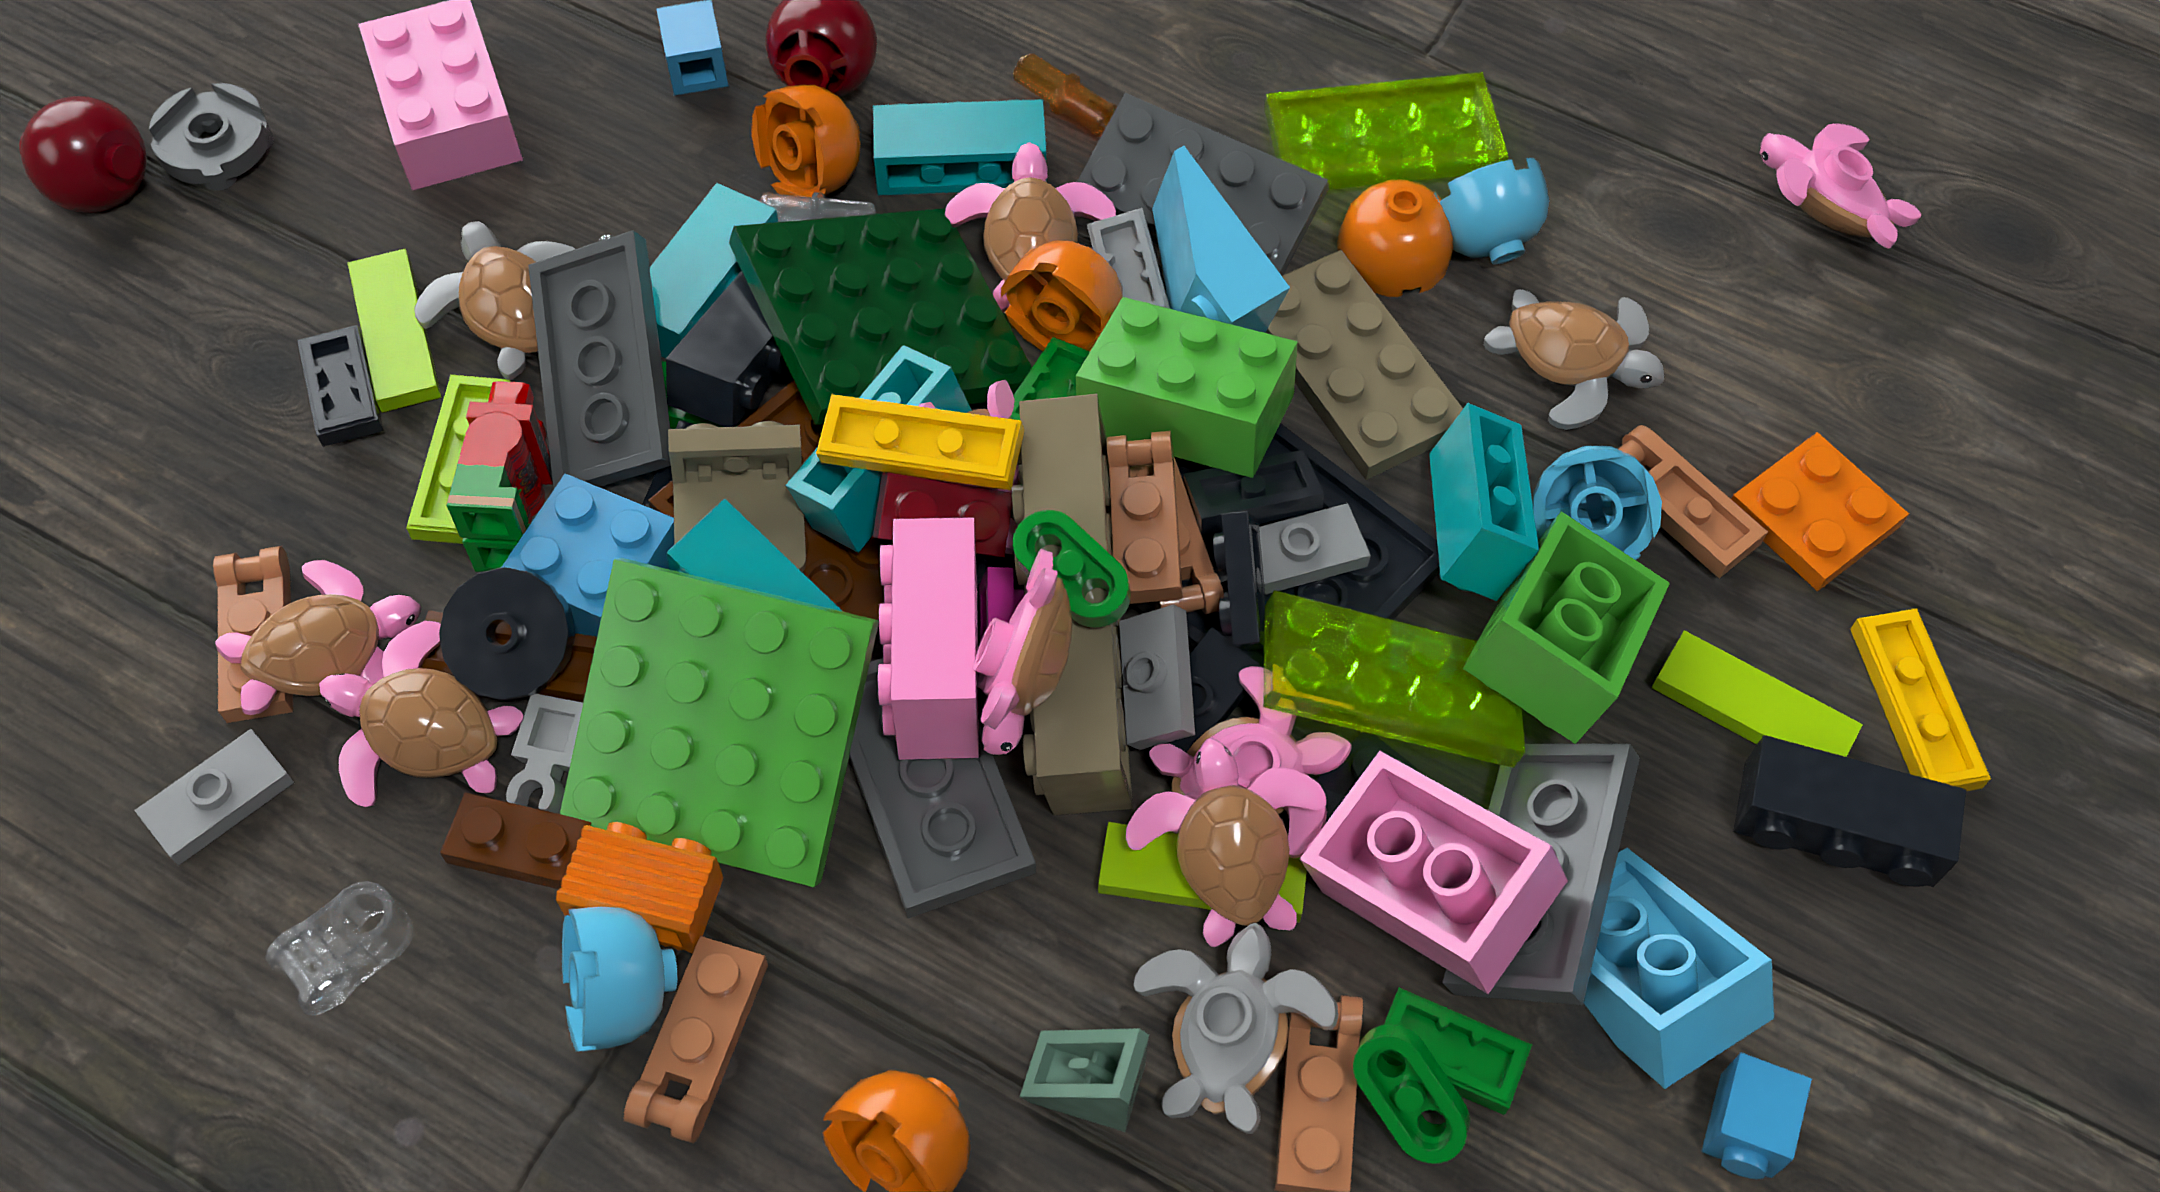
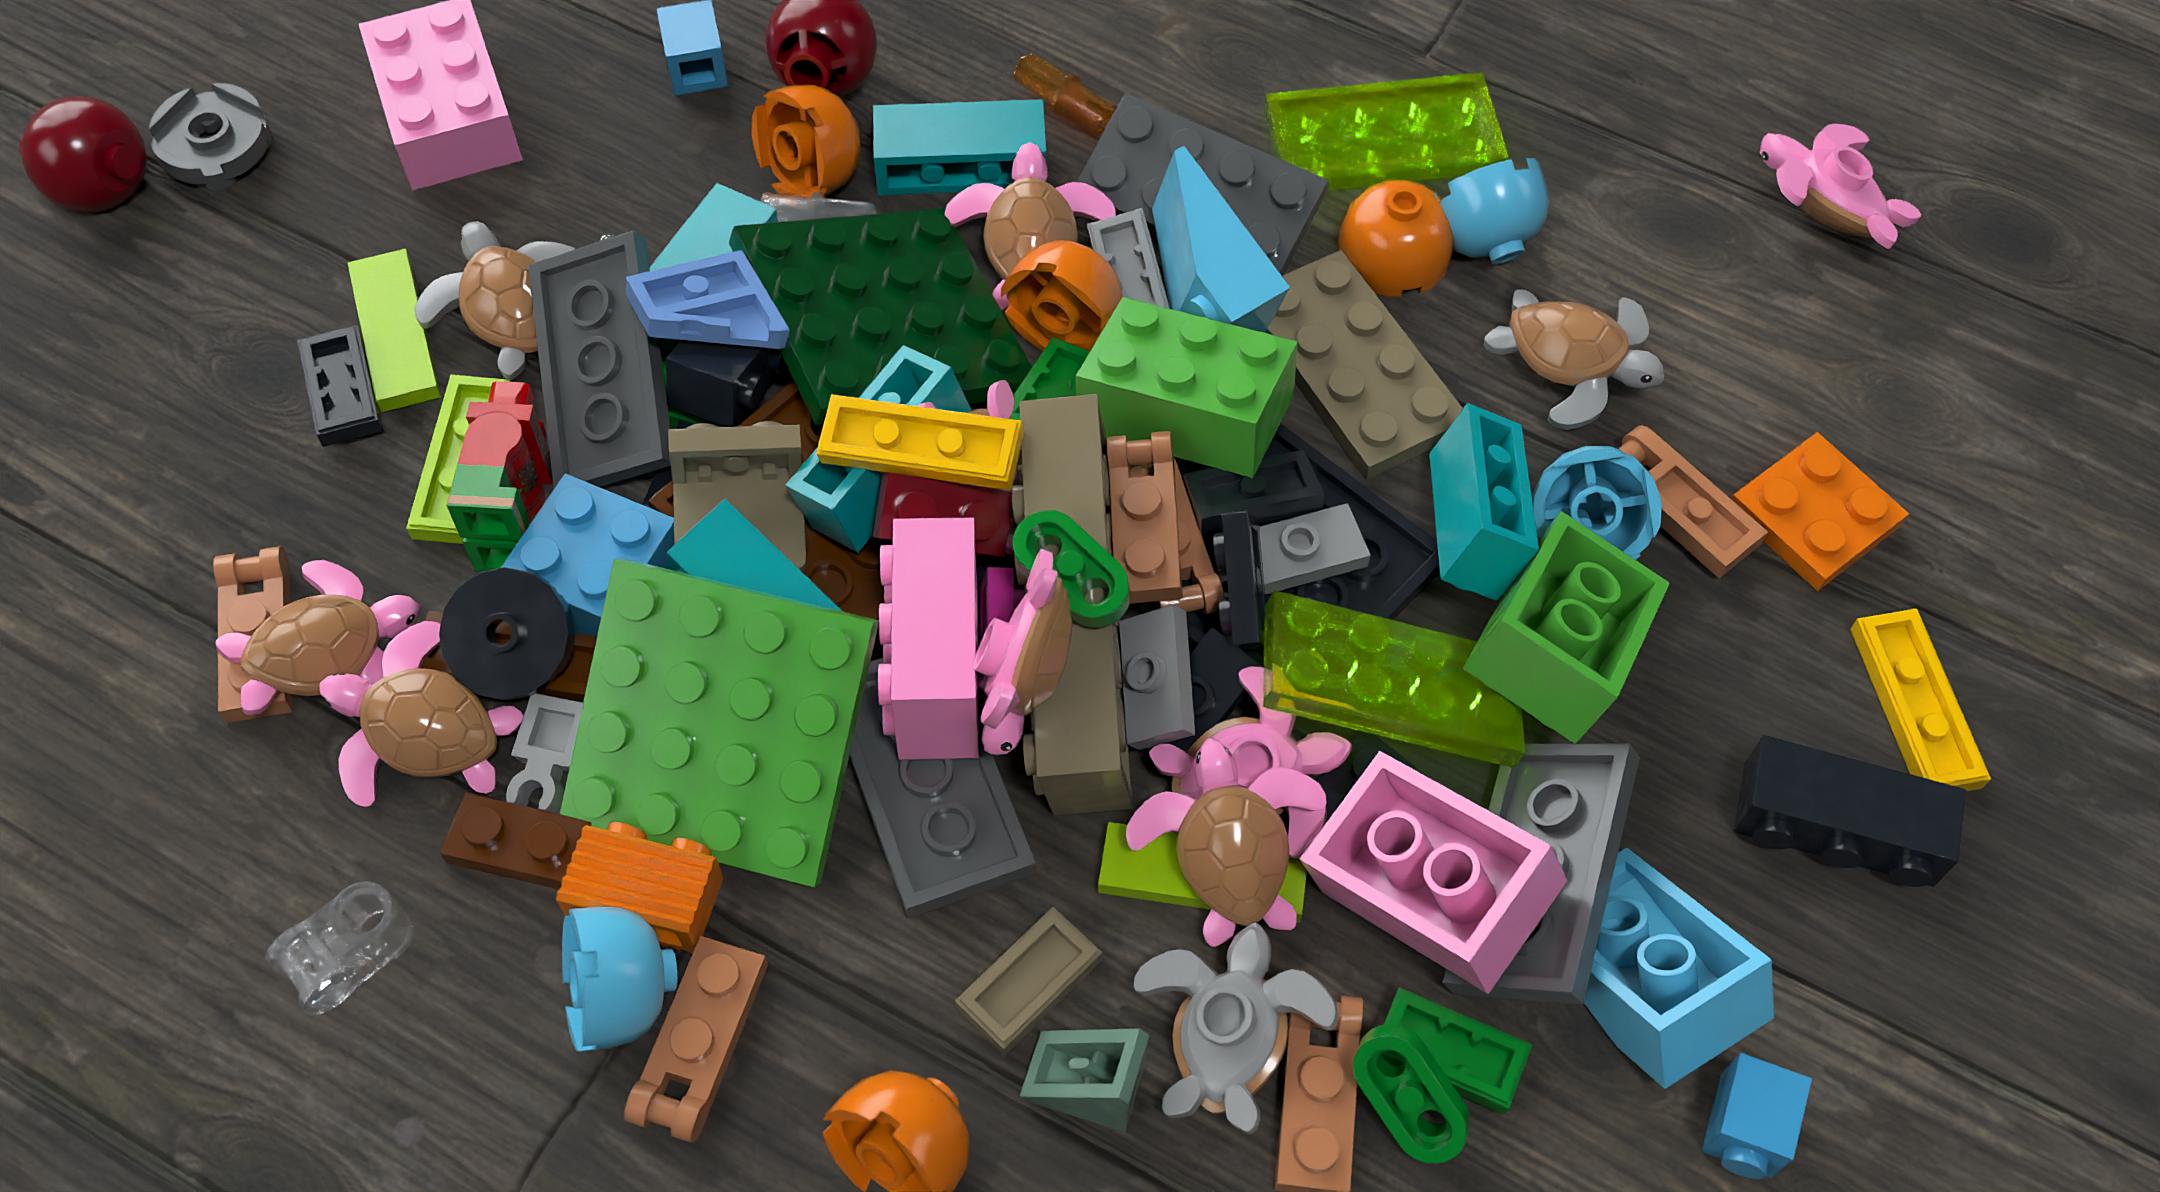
(214, 797): light grey plate -> none
(708, 302): none -> medium blue wing
(1028, 981): none -> dark tan tile
(1750, 699): lime tile -> none

